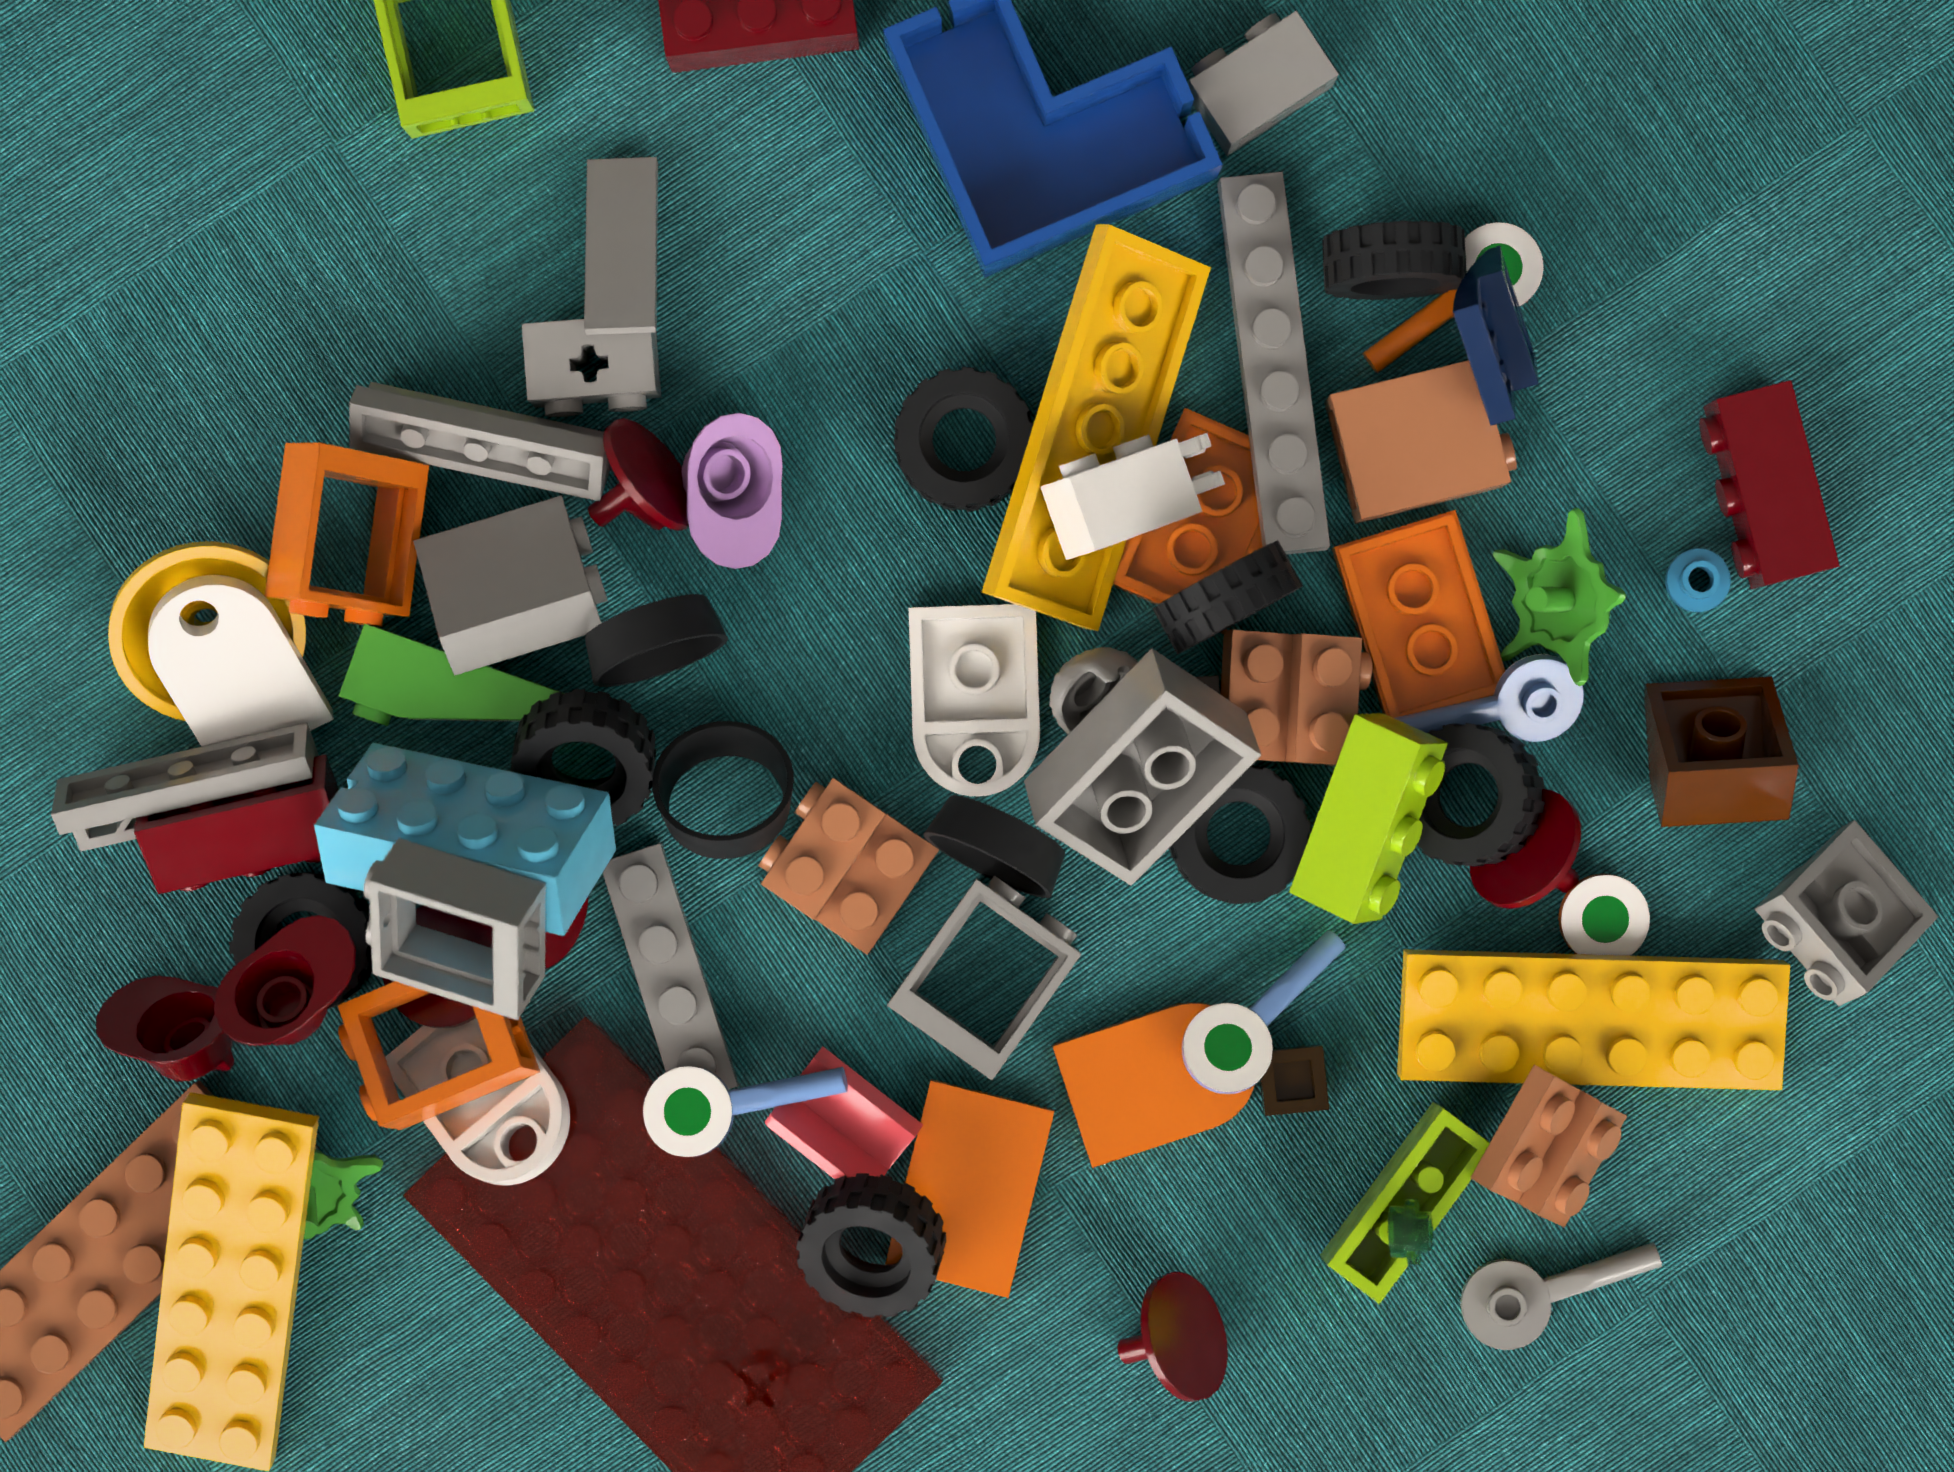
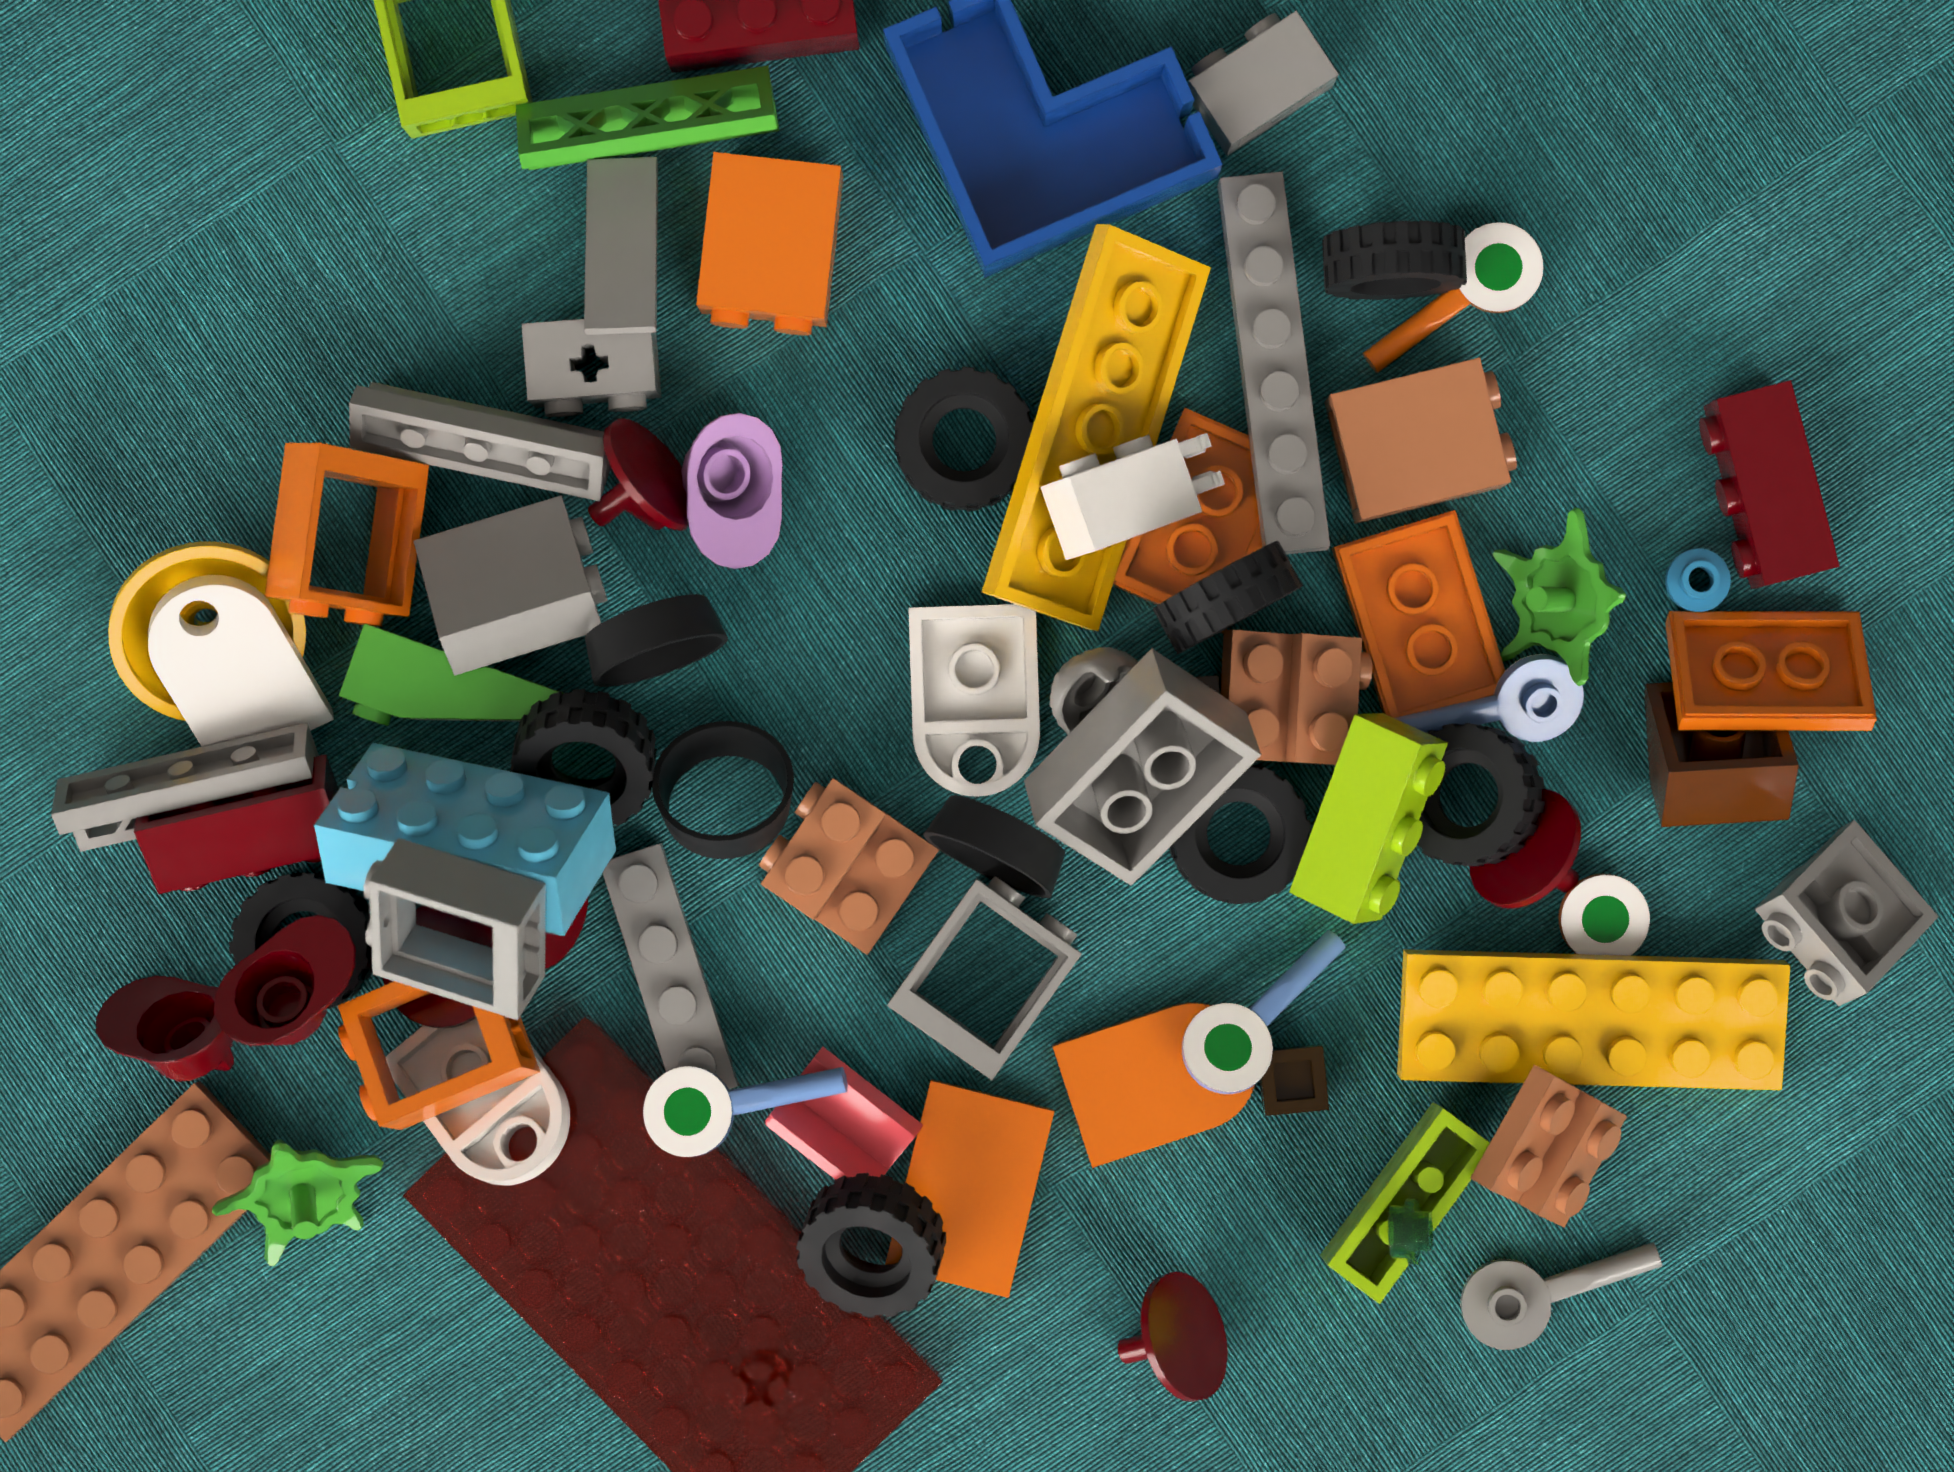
(230, 1280): yellow plate -> none
(646, 118): none -> bright green fence
(769, 242): none -> orange brick
(1494, 335): dark blue slope -> none
(1770, 671): none -> orange tile

